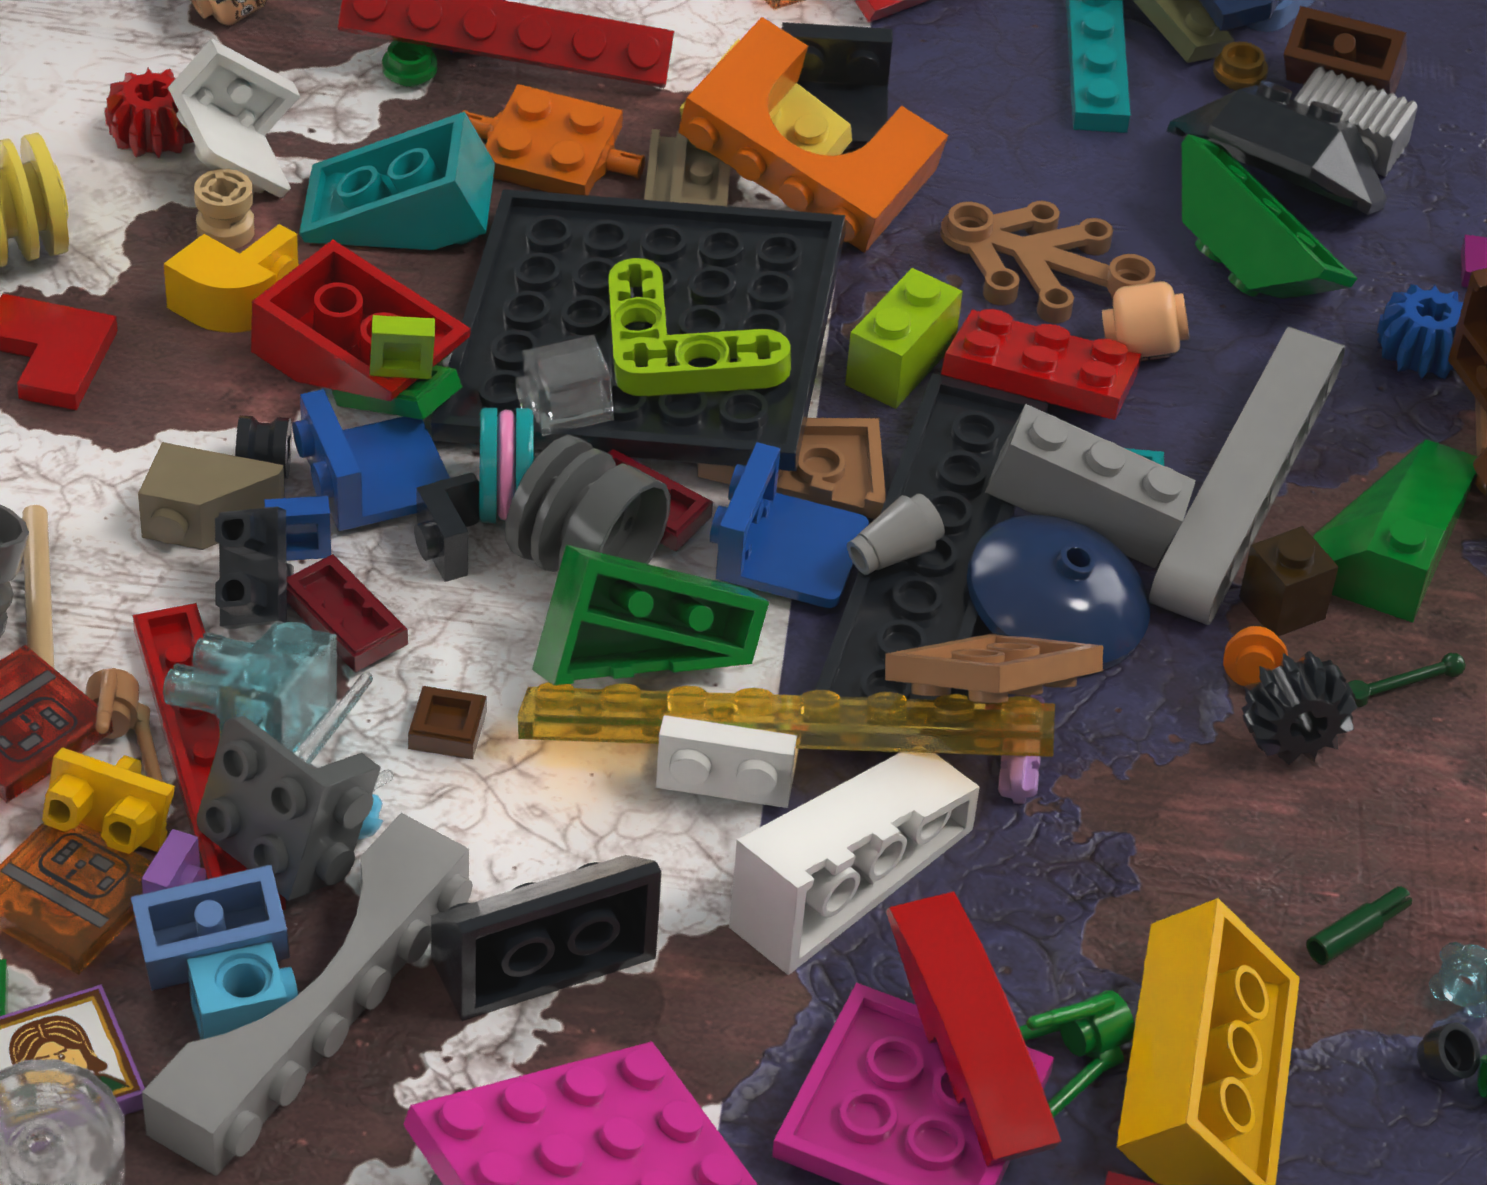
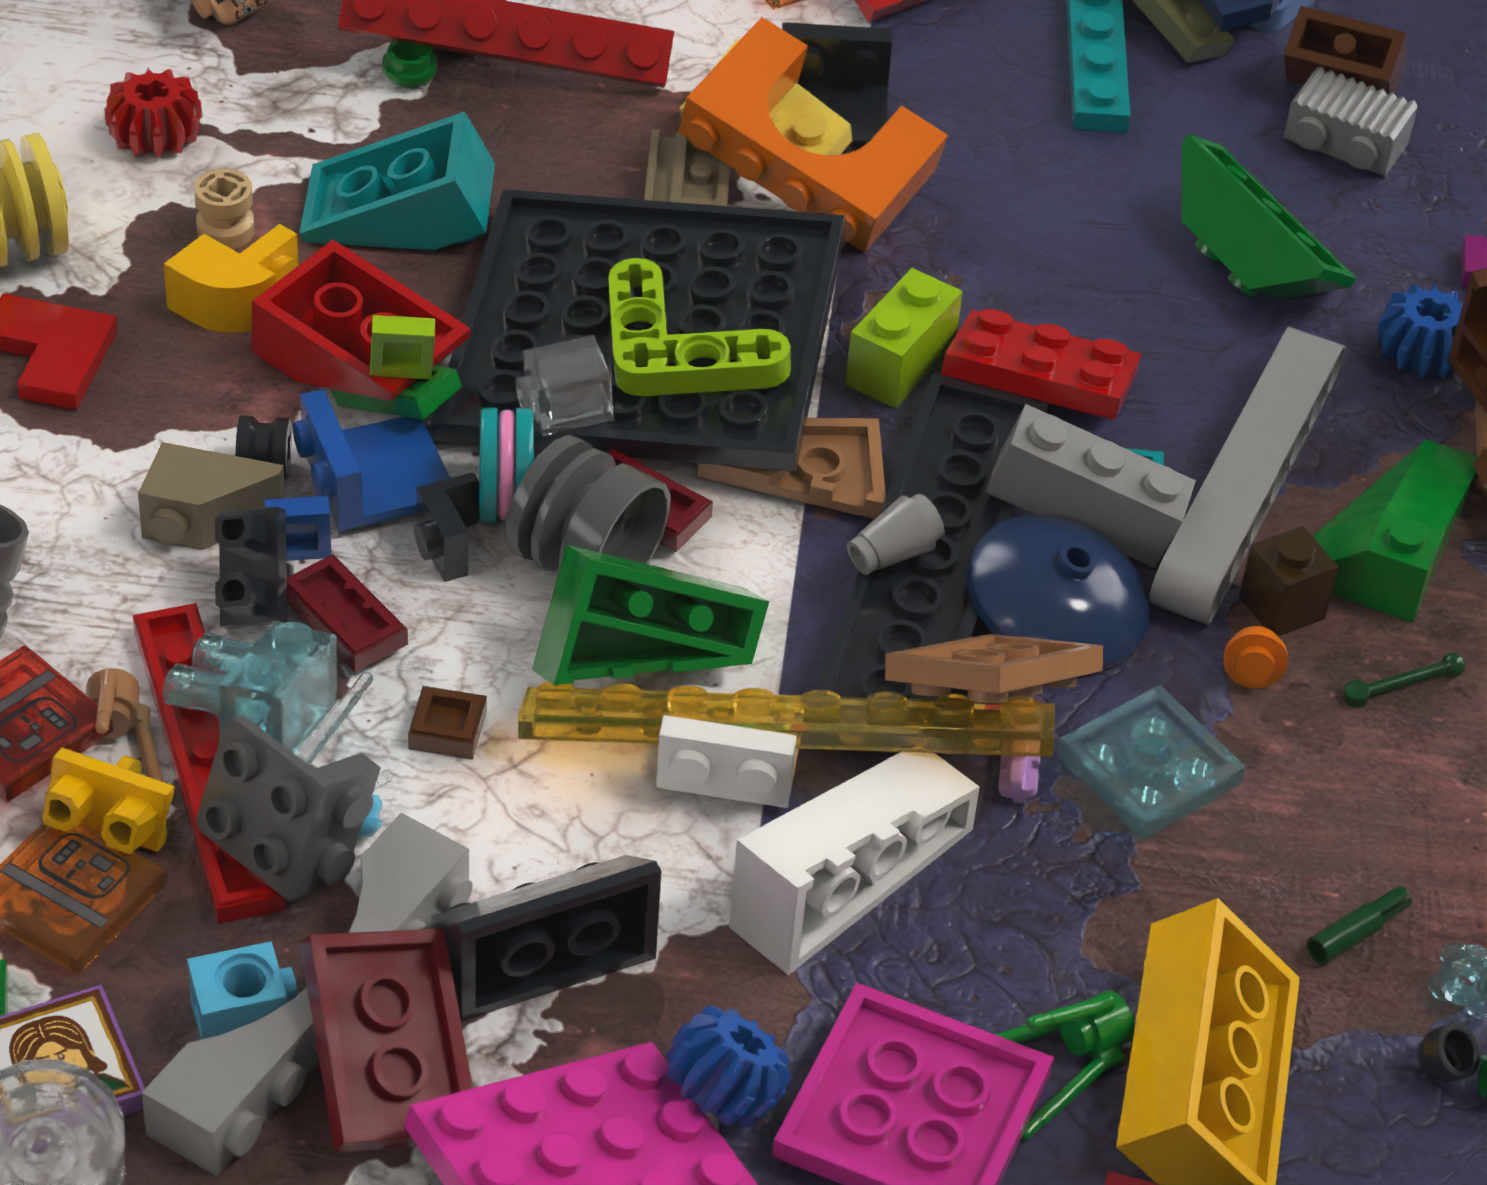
(38, 584): tan bar -> none
(174, 864): medium lavender plate -> none
(206, 920): medium blue brick -> none
(230, 109): white bracket -> none
(383, 1030): none -> dark red plate
(555, 142): orange plate -> none
(728, 1066): none -> blue gear
(782, 540): blue bracket -> none
(974, 1028): red slope -> none
(979, 232): medium nougat plant -> none
(1147, 319): light nougat head -> none
(1150, 761): none -> clear light blue plate
(1240, 65): pearl gold plate -> none
(1290, 142): black wedge -> none
(1299, 707): black gear -> none

